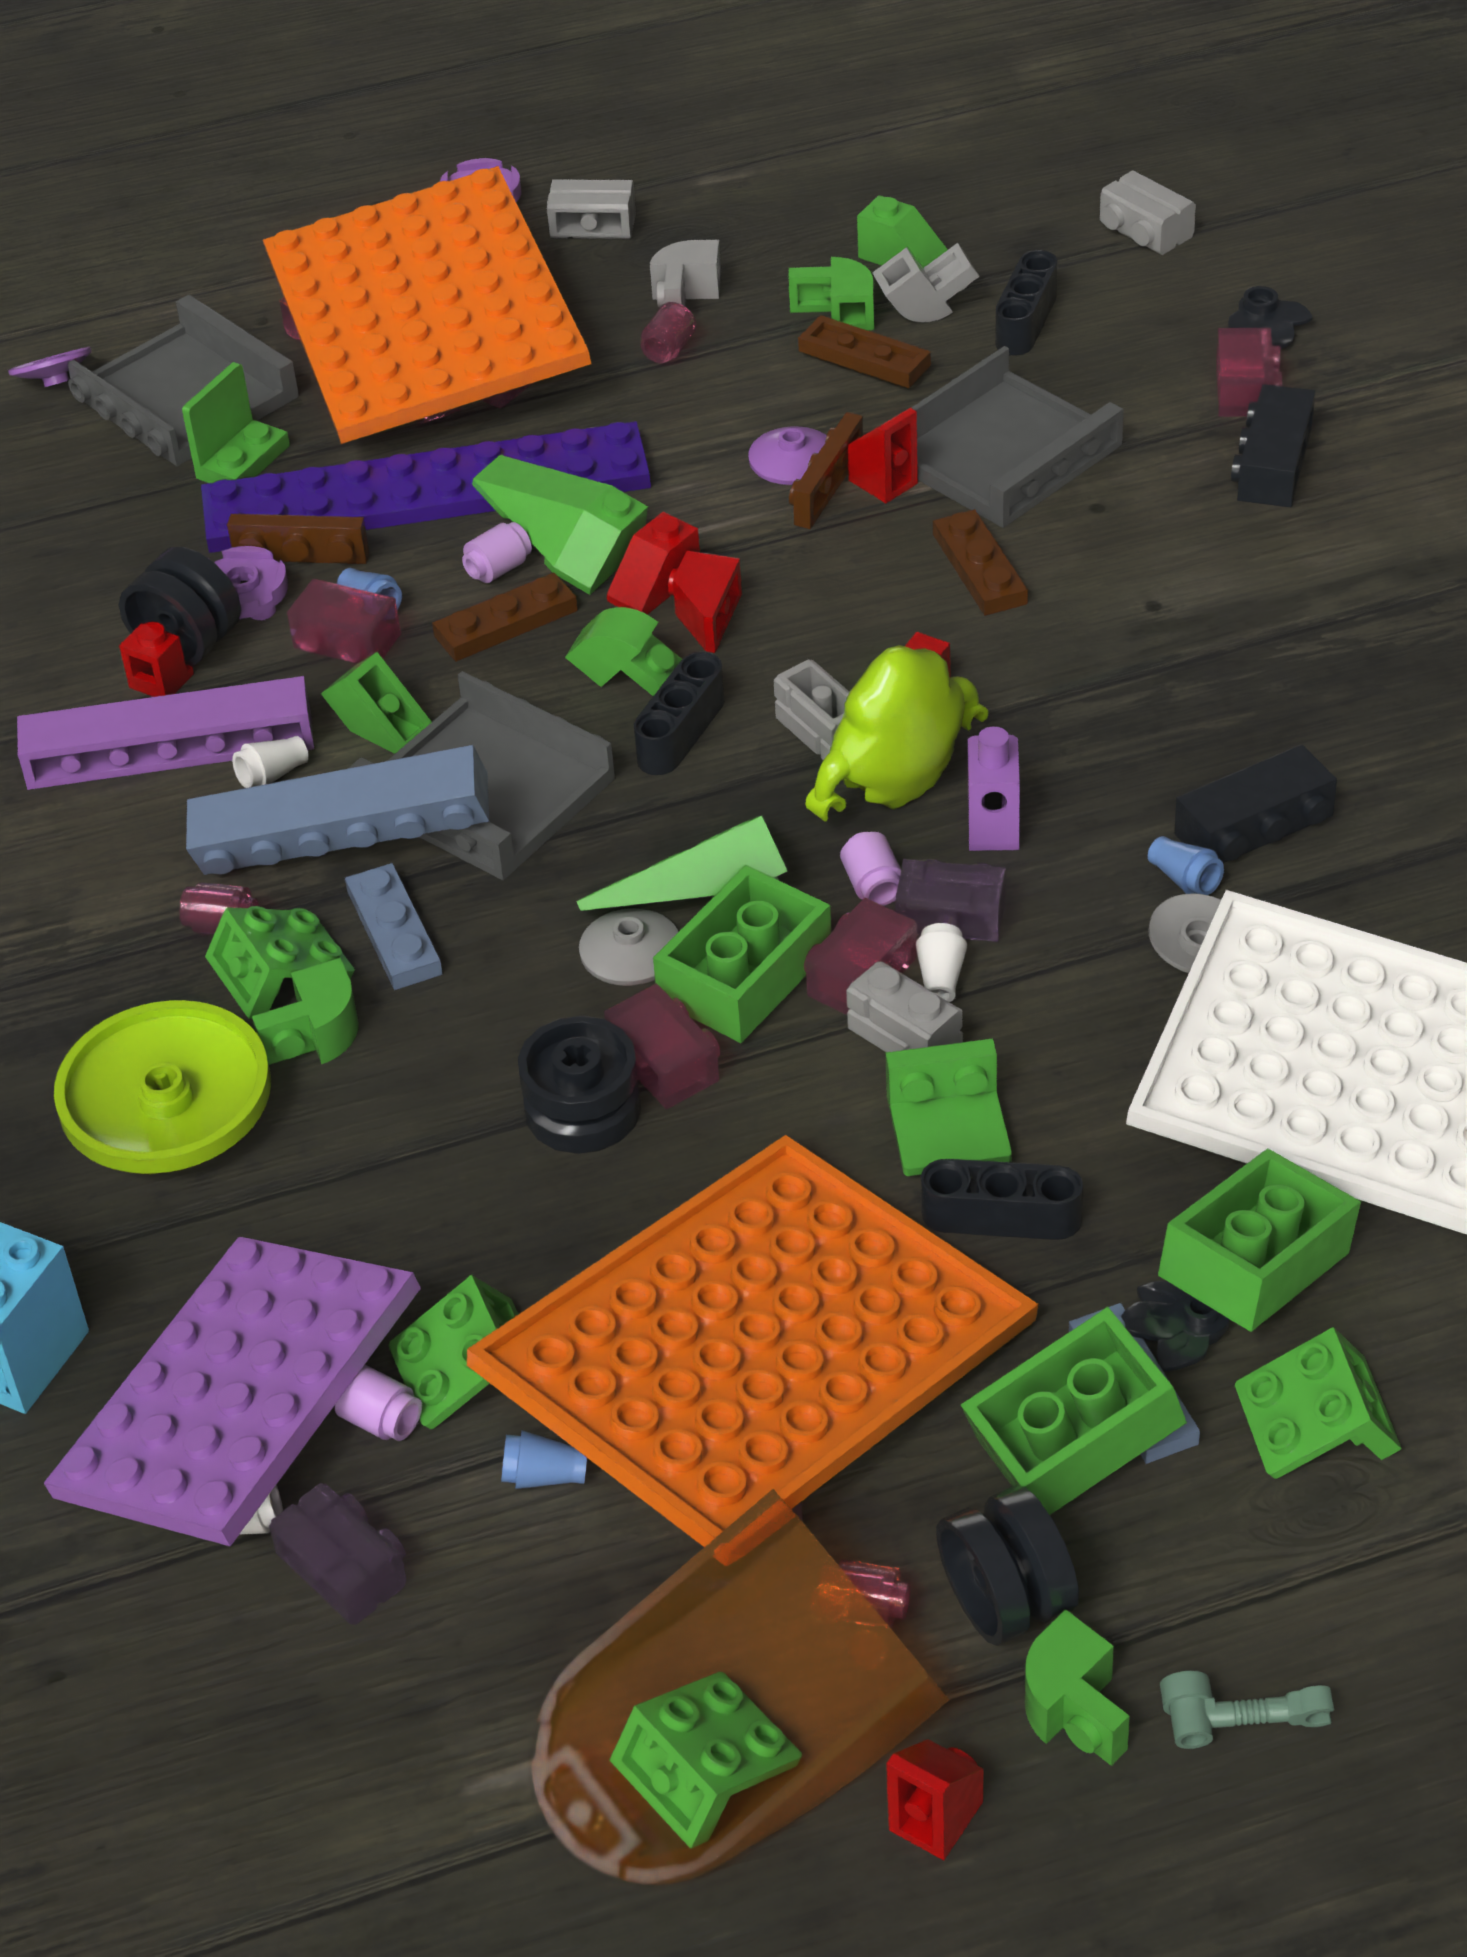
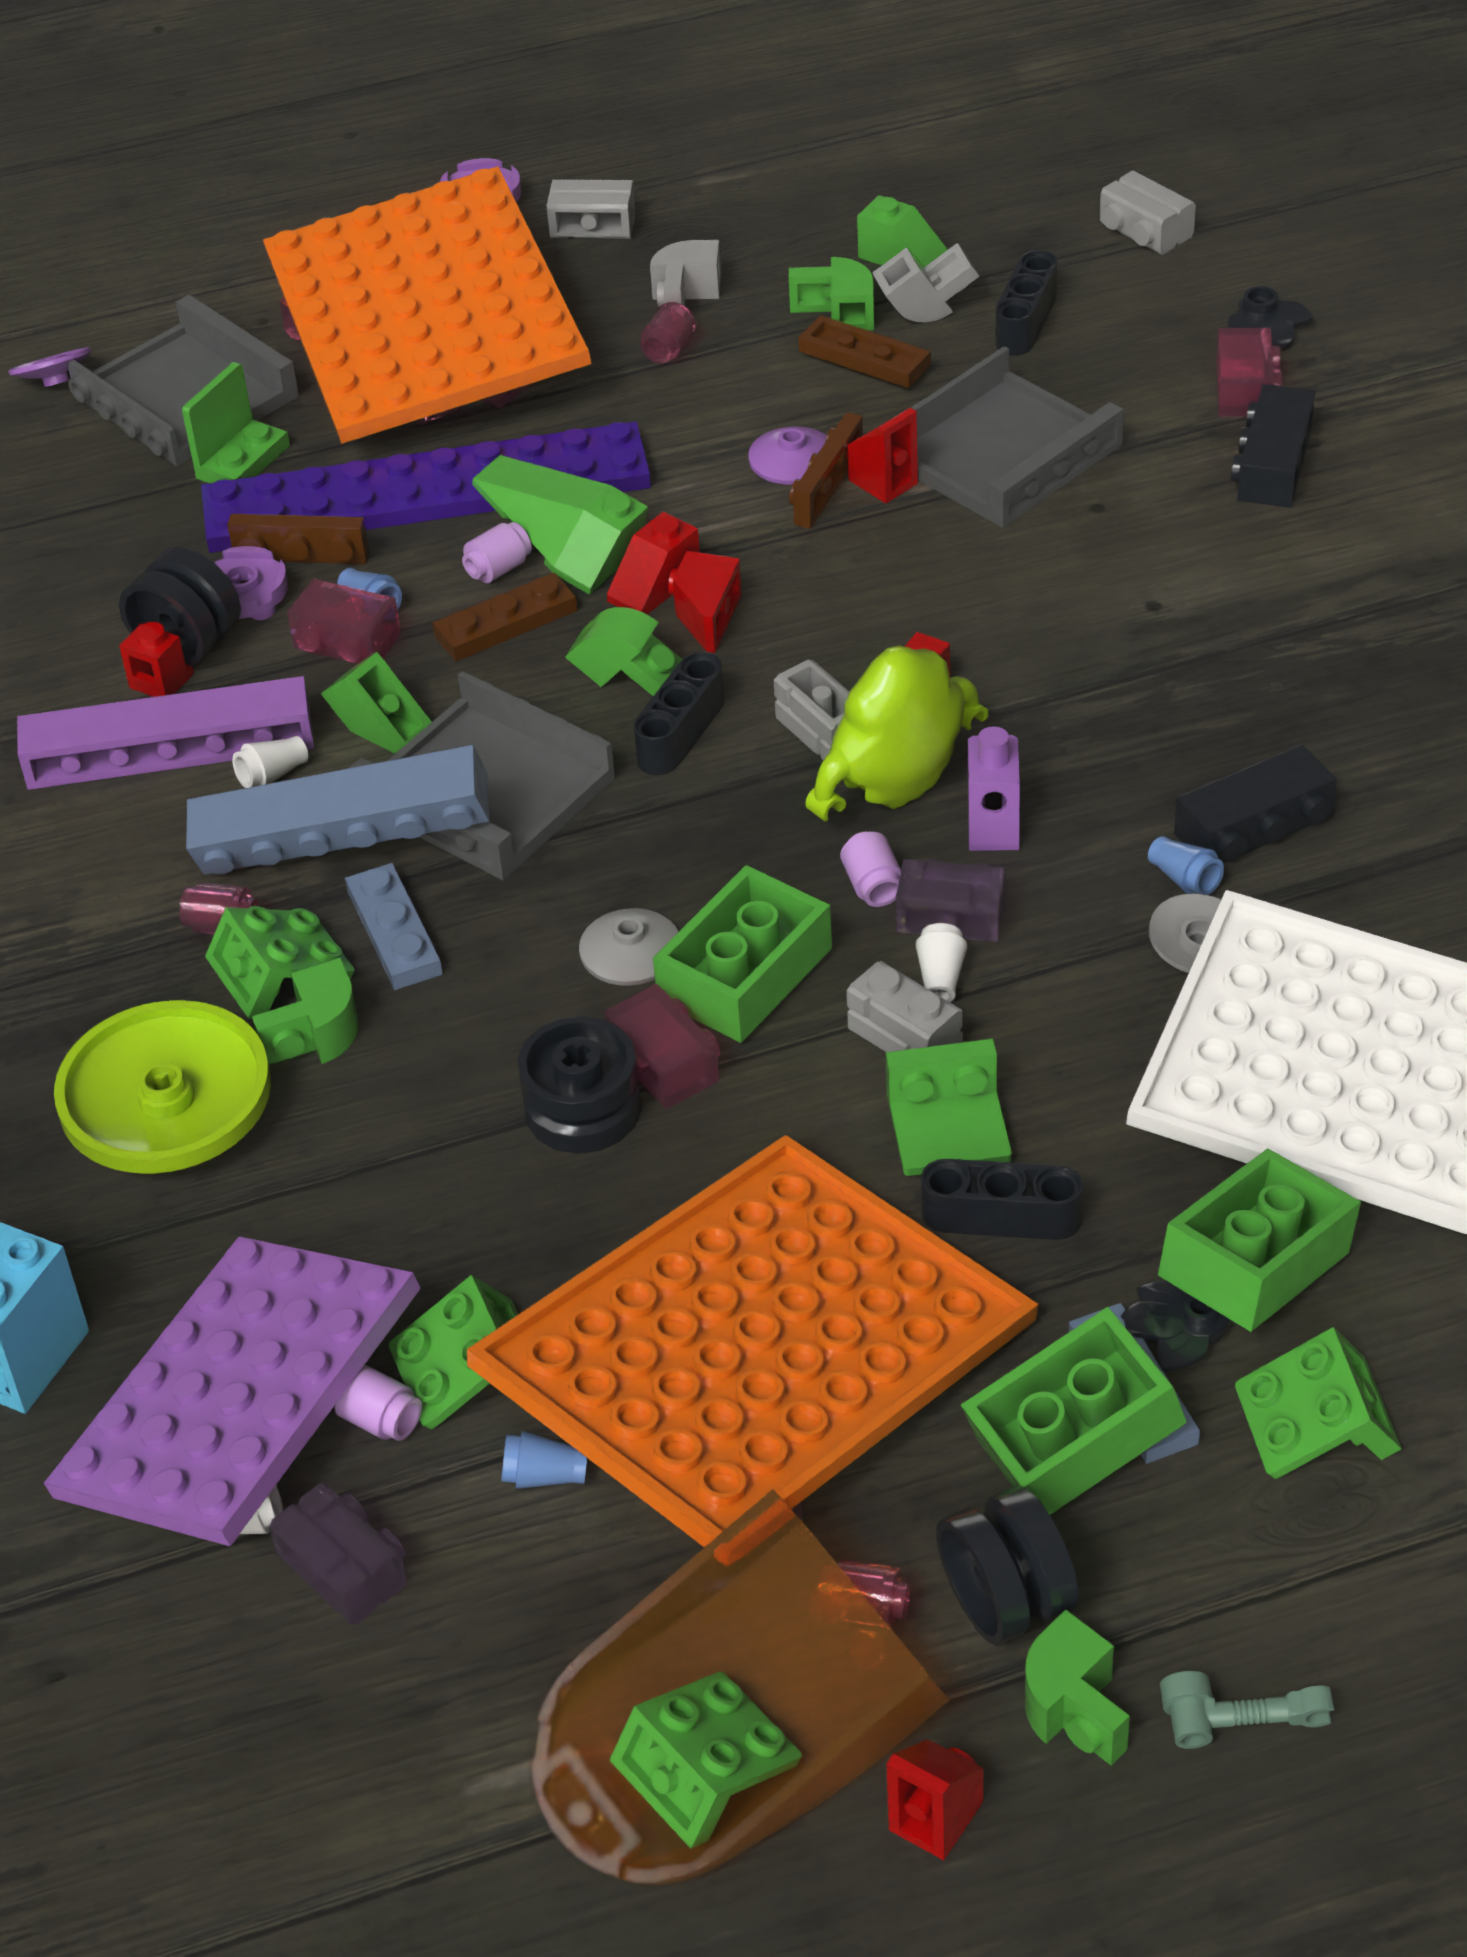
(695, 871): wedge -> none
(855, 945): clear pink brick -> none
(980, 562): reddish brown plate -> none

